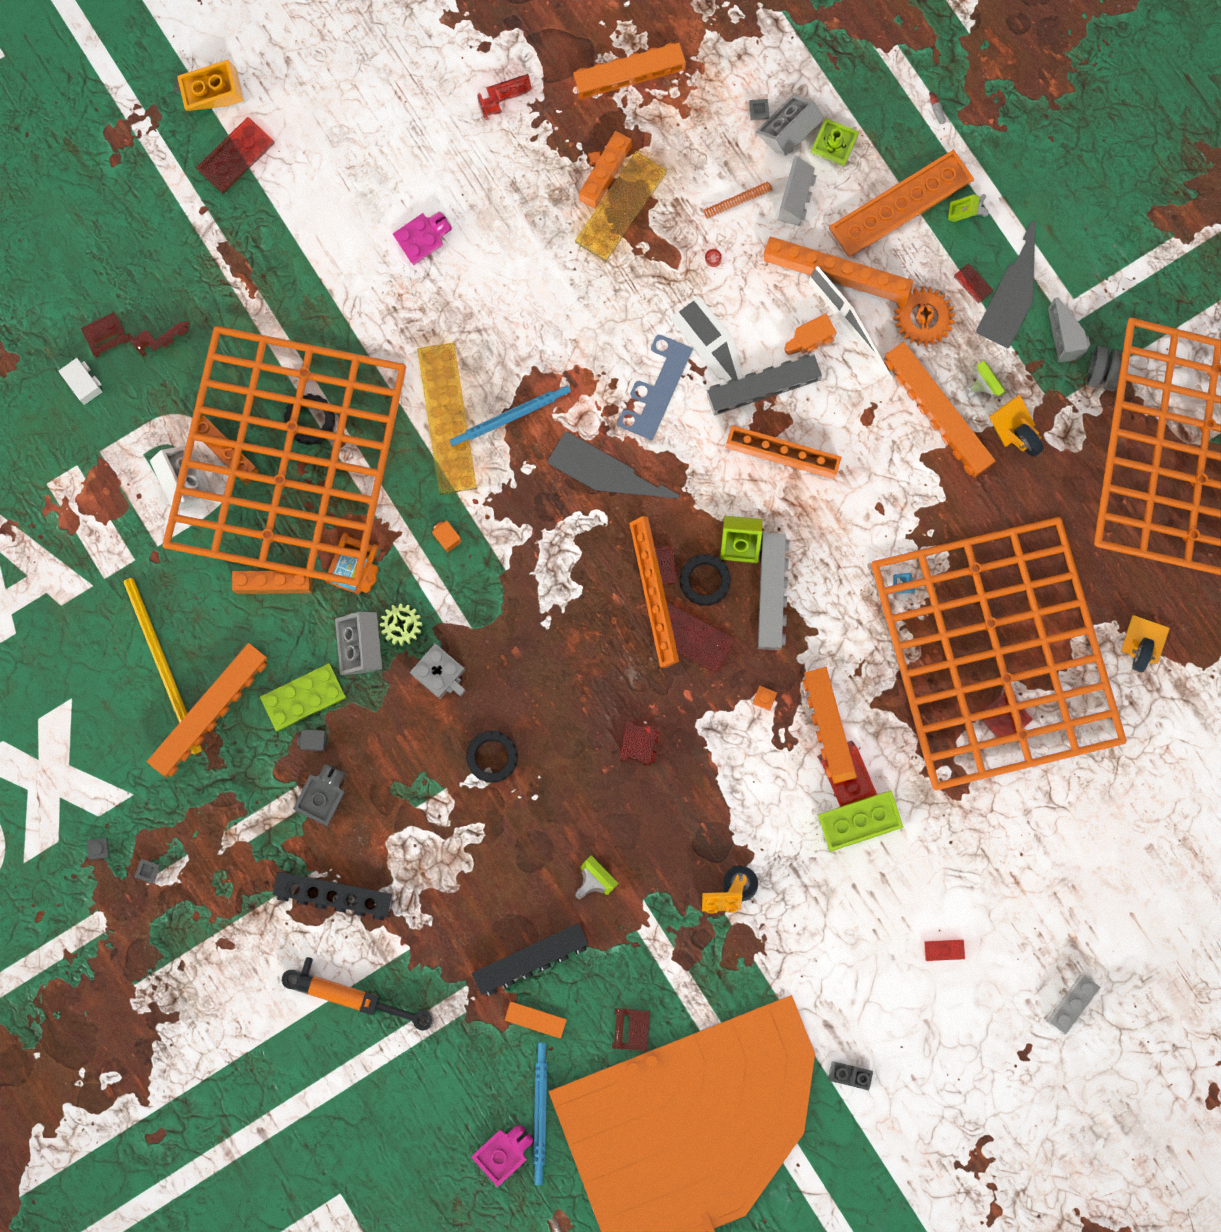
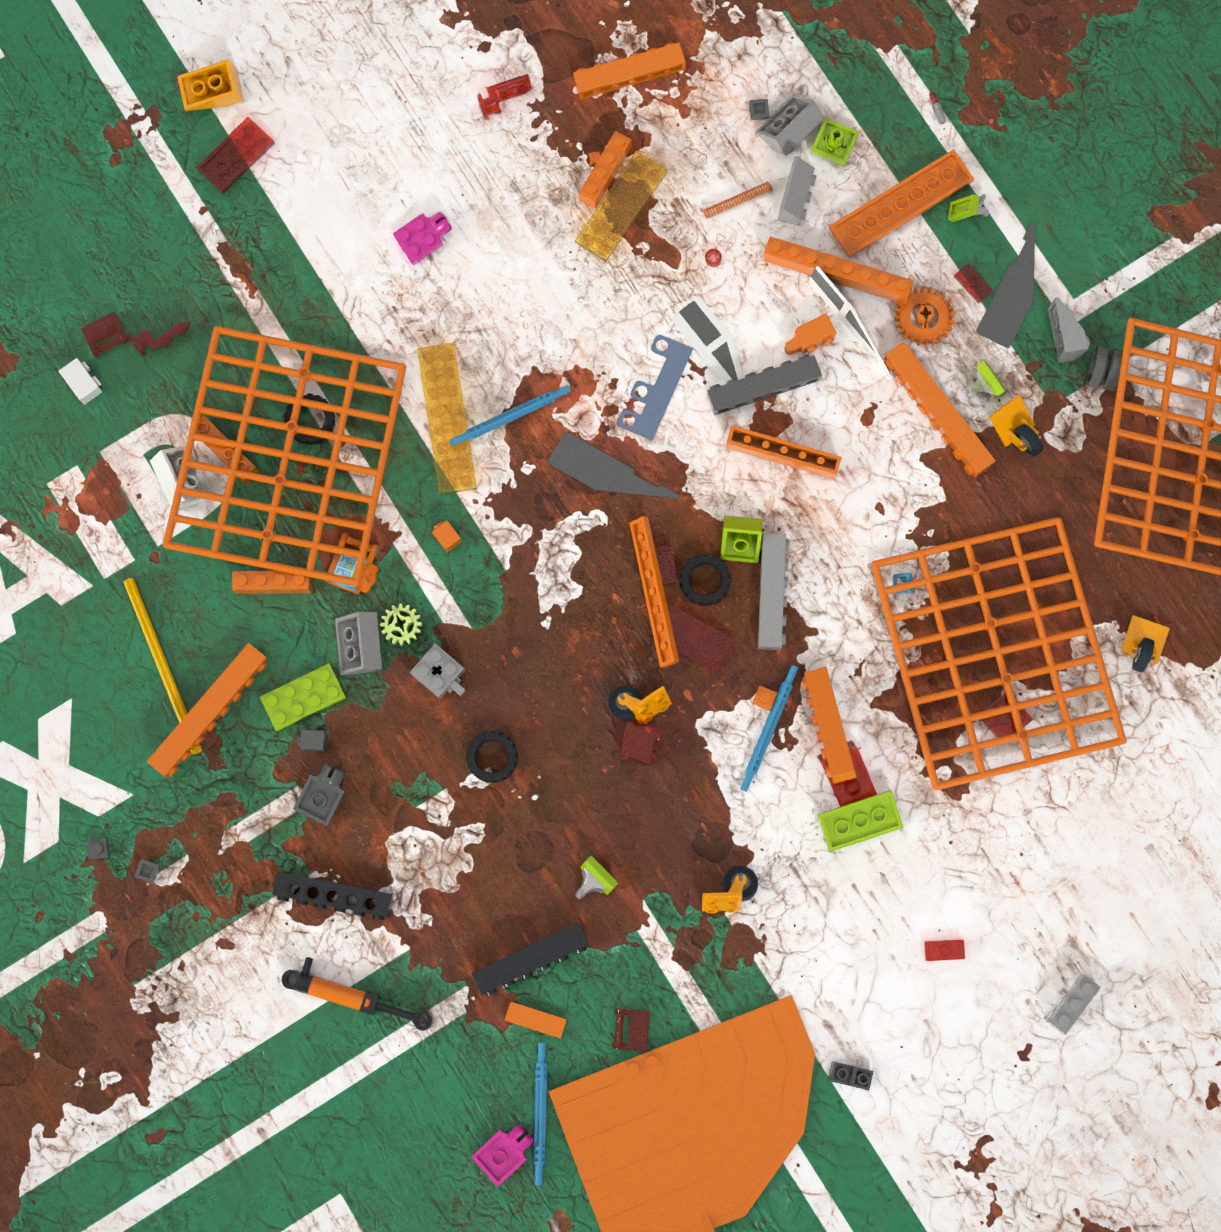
(628, 703): none -> light orange plate
(769, 728): none -> dark azure axle

